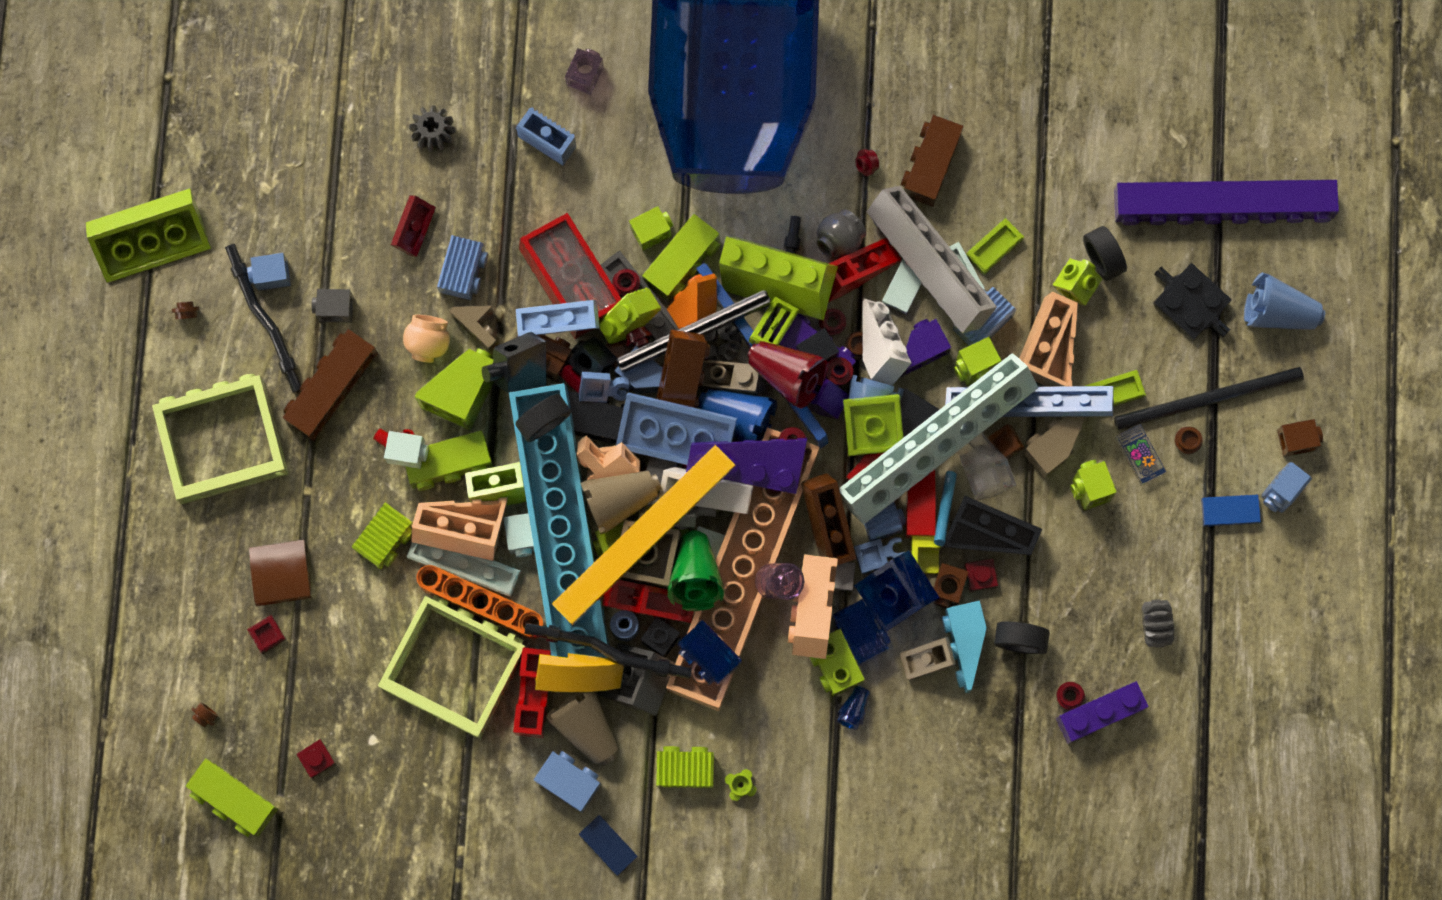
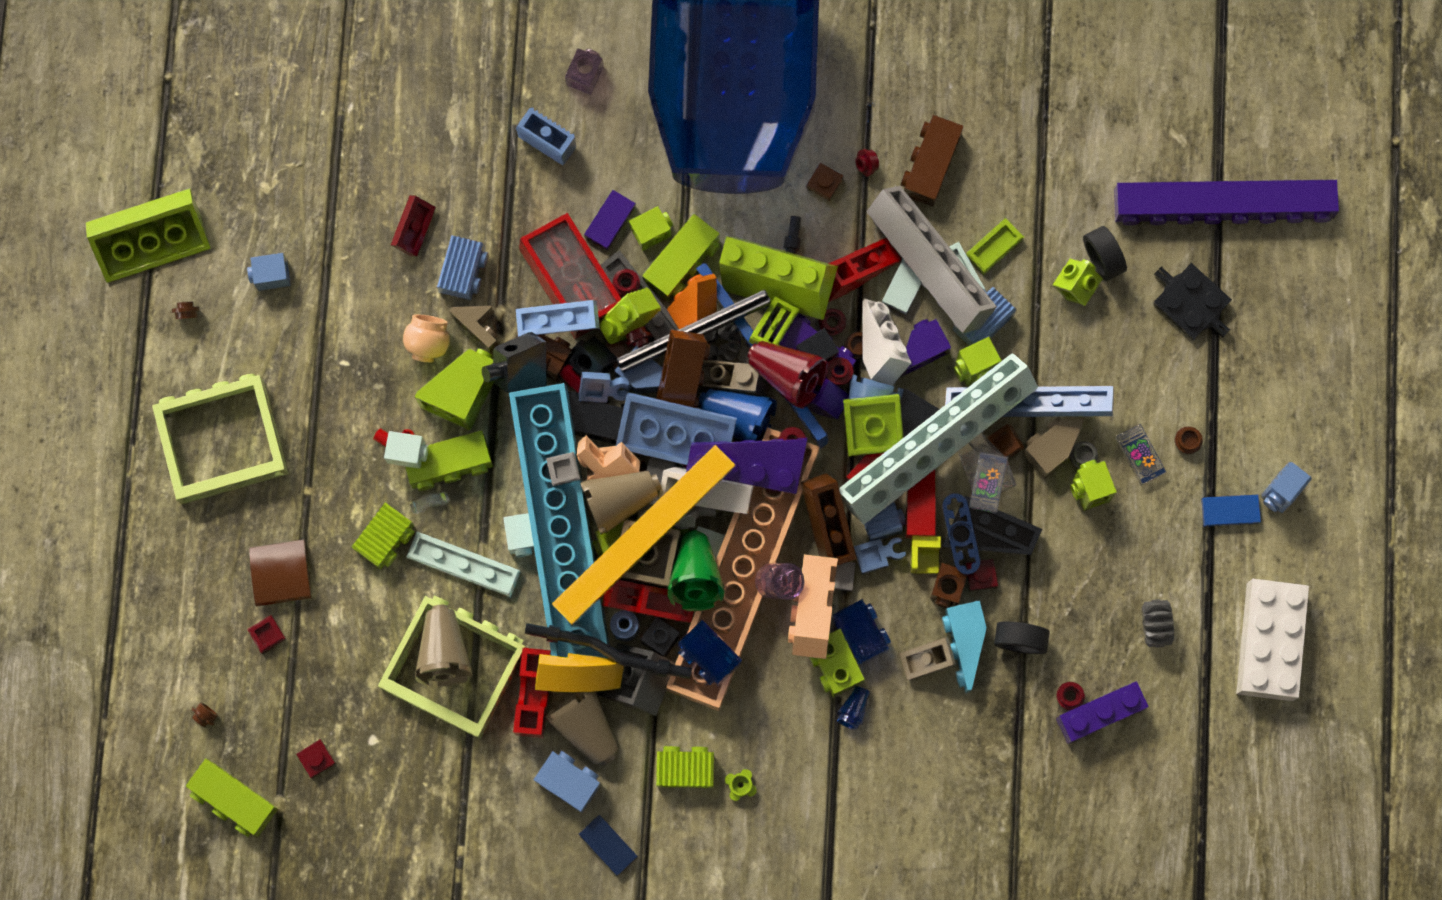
(286, 364): black bar -> none
(330, 384): reddish brown brick -> none
(333, 305): dark grey brick -> none
(423, 123): dark grey gear -> none
(426, 501): none -> clear tile
(442, 650): none -> dark tan cone
(461, 527): light nougat wedge -> none
(470, 593): orange beam -> none
(497, 483): lime brick -> none
(543, 417): black tyre -> none
(563, 469): none -> light grey tile
(610, 220): none -> dark purple tile
(824, 181): none -> reddish brown plate
(840, 234): dark grey piece -> none
(896, 591): clear blue brick -> none
(945, 508): dark azure bar -> none
(950, 514): none -> dark blue beam
(988, 482): none -> clear tile
(1051, 342): light nougat wedge -> none
(1082, 453): none -> dark grey plate
(1126, 387): lime tile -> none
(1208, 398): black piece -> none
(1272, 640): none -> white brick
(1281, 306): medium blue cone -> none
(1299, 437): reddish brown brick -> none

